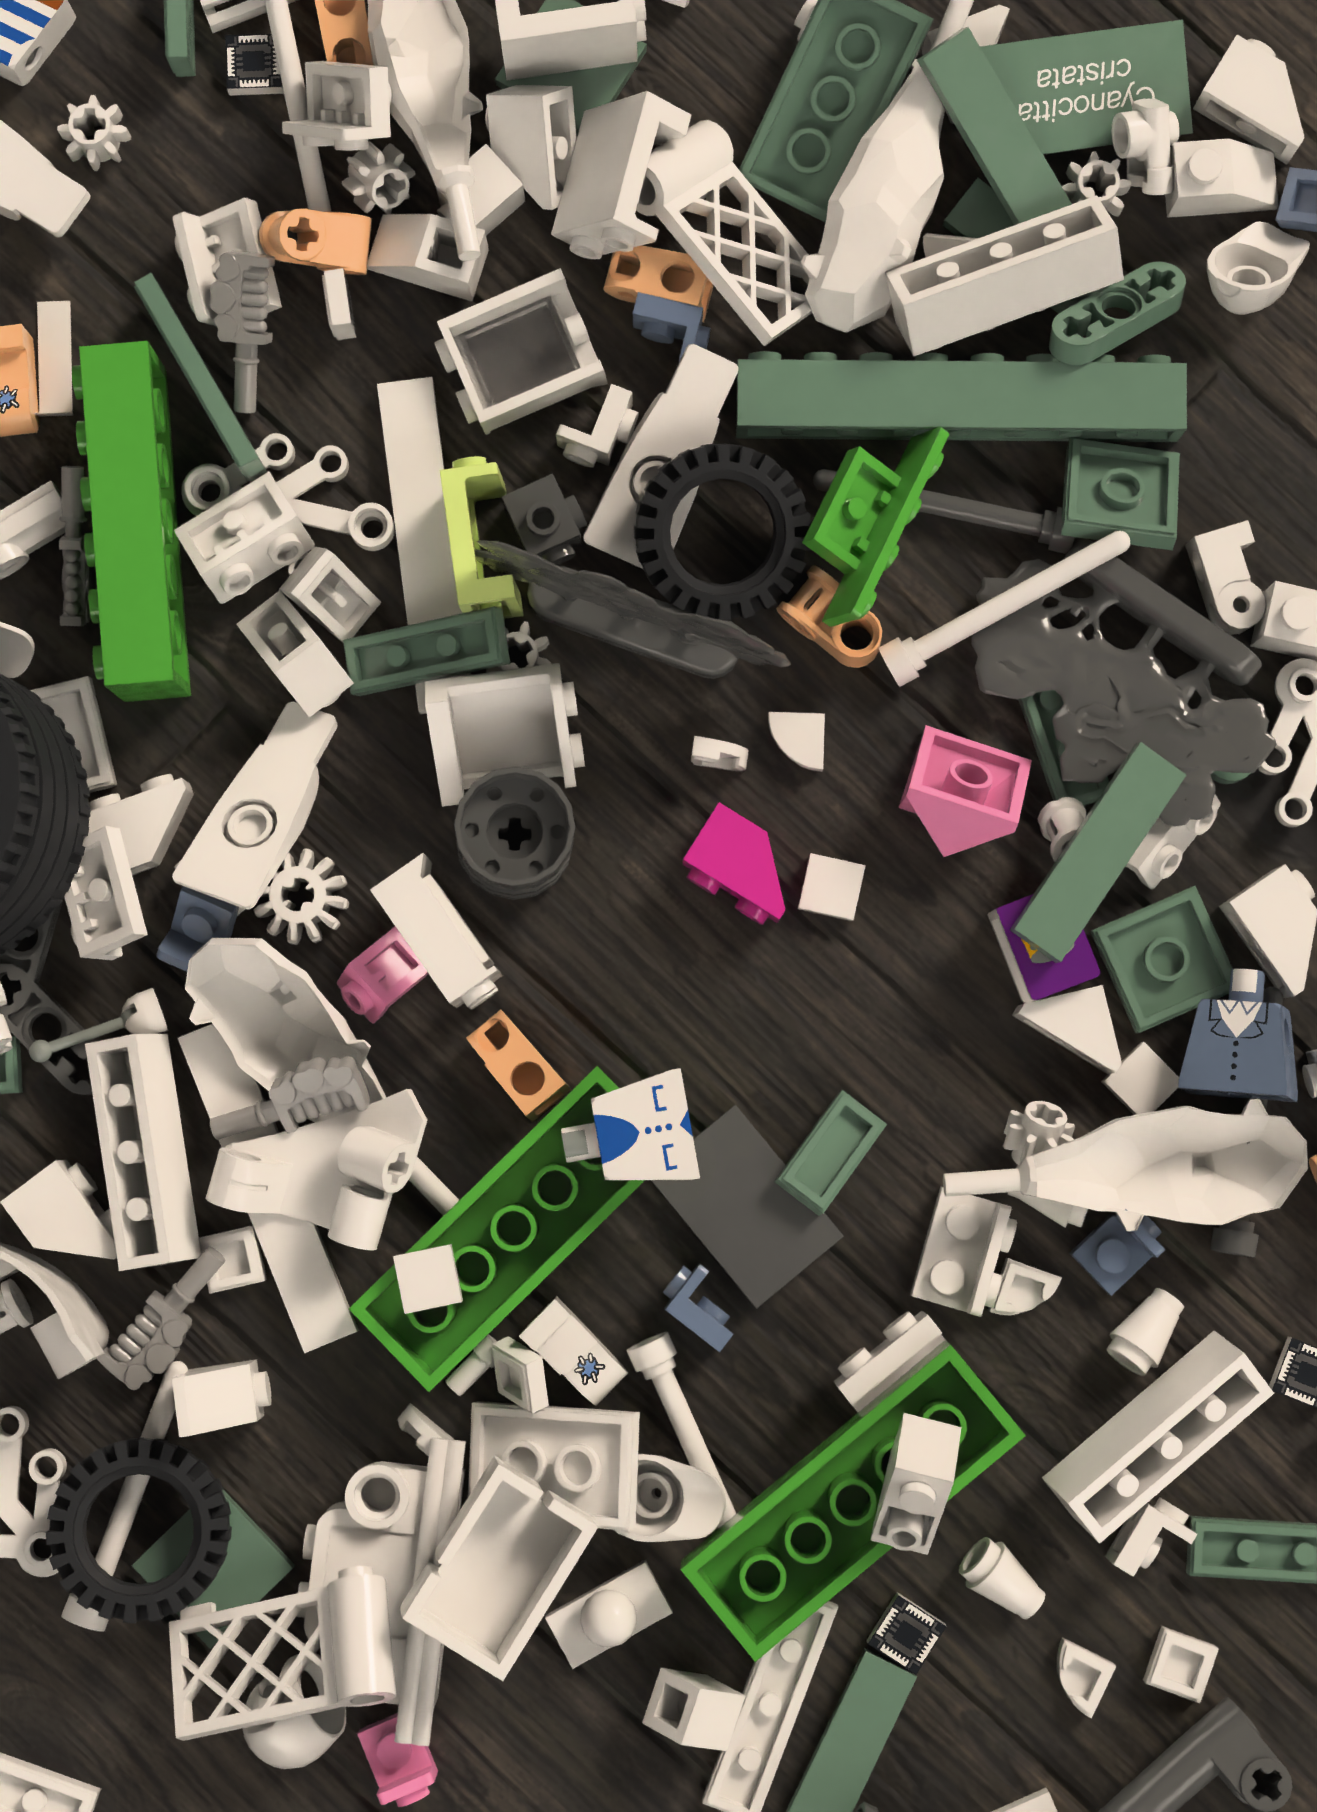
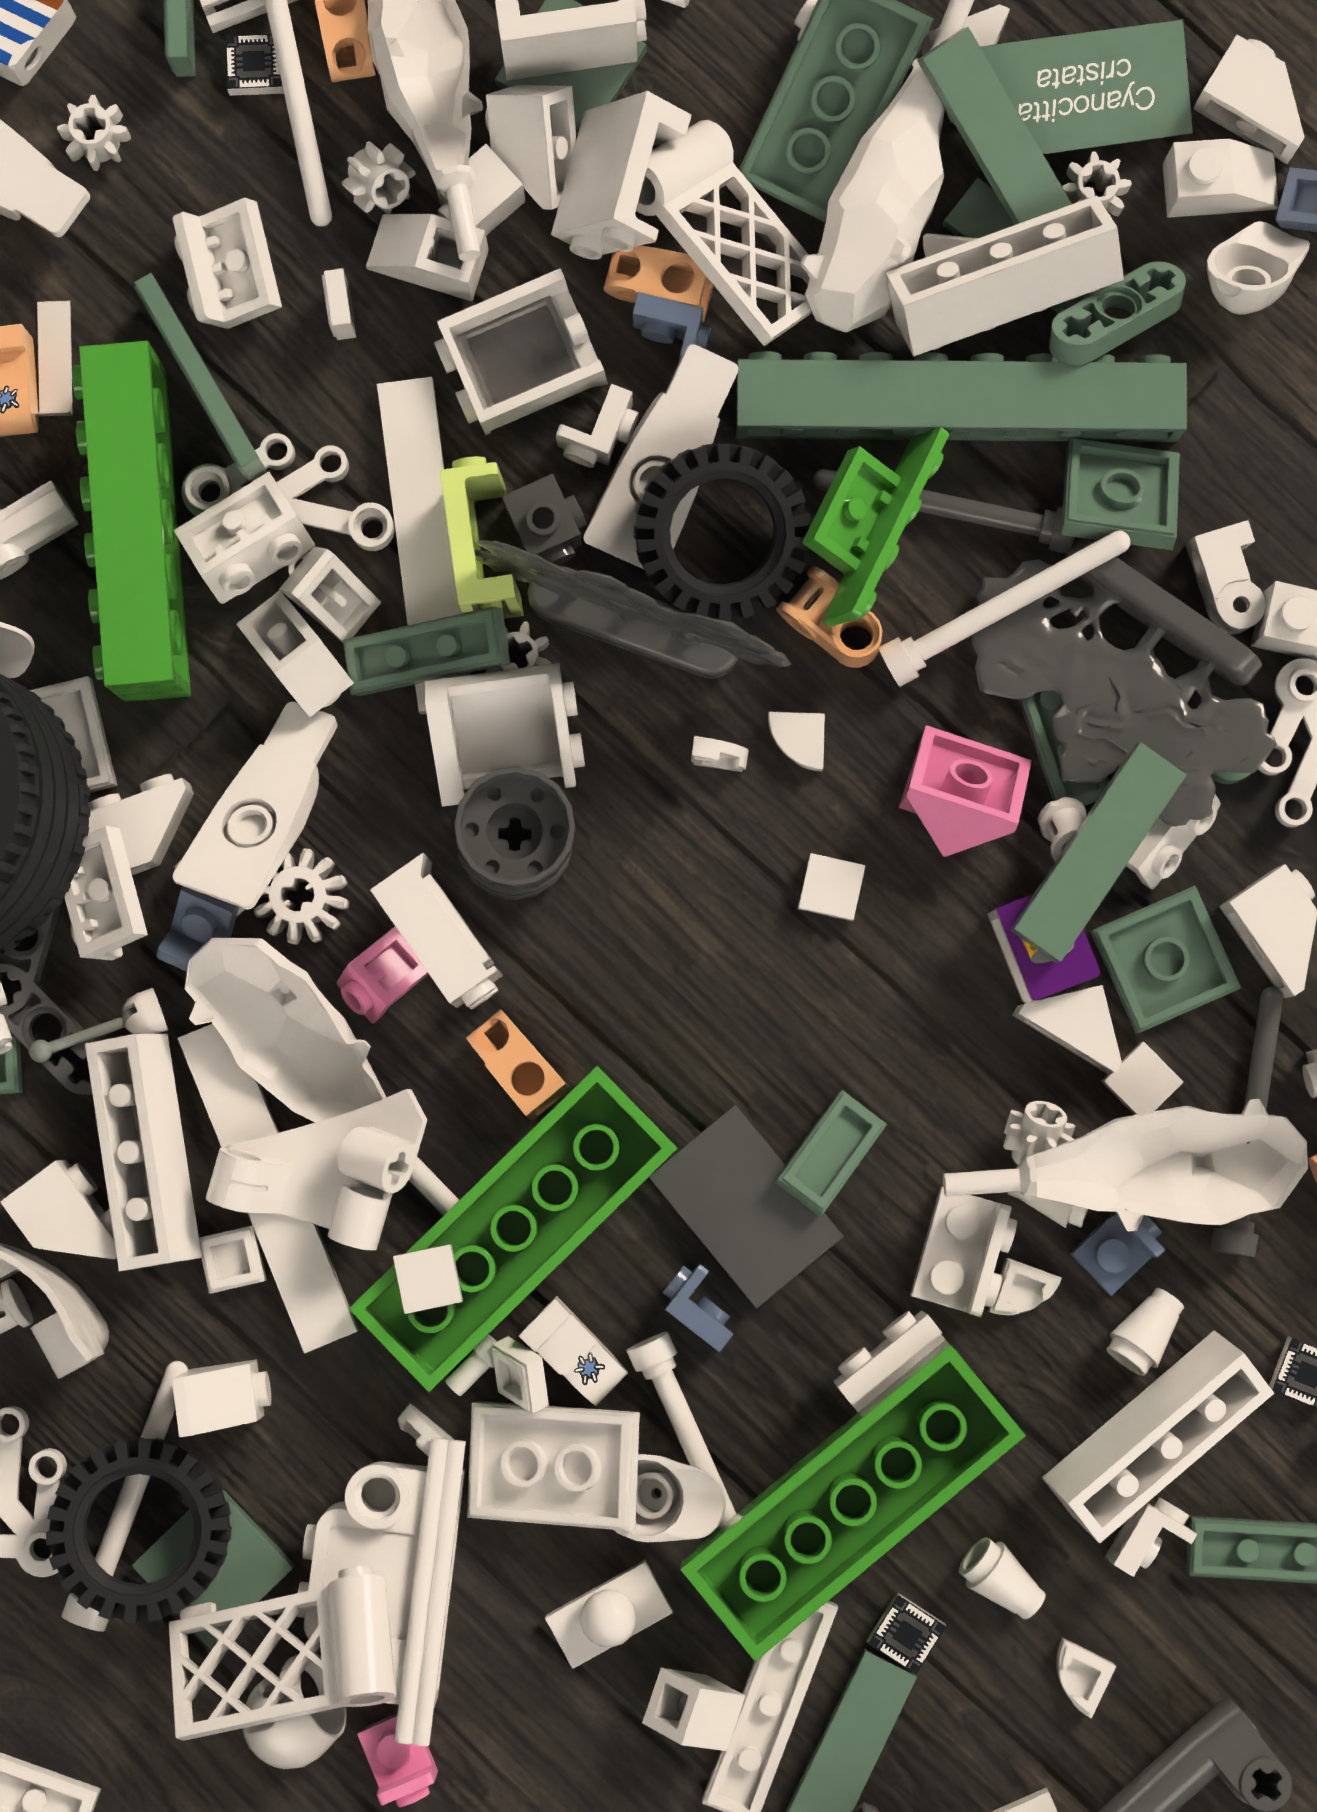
(75, 571): light grey piece -> none
(161, 1329): light grey piece -> none
(241, 311): light grey piece -> none
(300, 1094): light grey piece -> none
(323, 241): light nougat piece -> none
(344, 105): white bracket -> none
(498, 1568): white piece -> none
(638, 1132): white torso -> none
(739, 860): dark pink slope -> none
(916, 1483): white slope -> none
(1145, 141): white plate -> none
(1180, 1664): white tile -> none
(1241, 1045): sand blue torso -> none

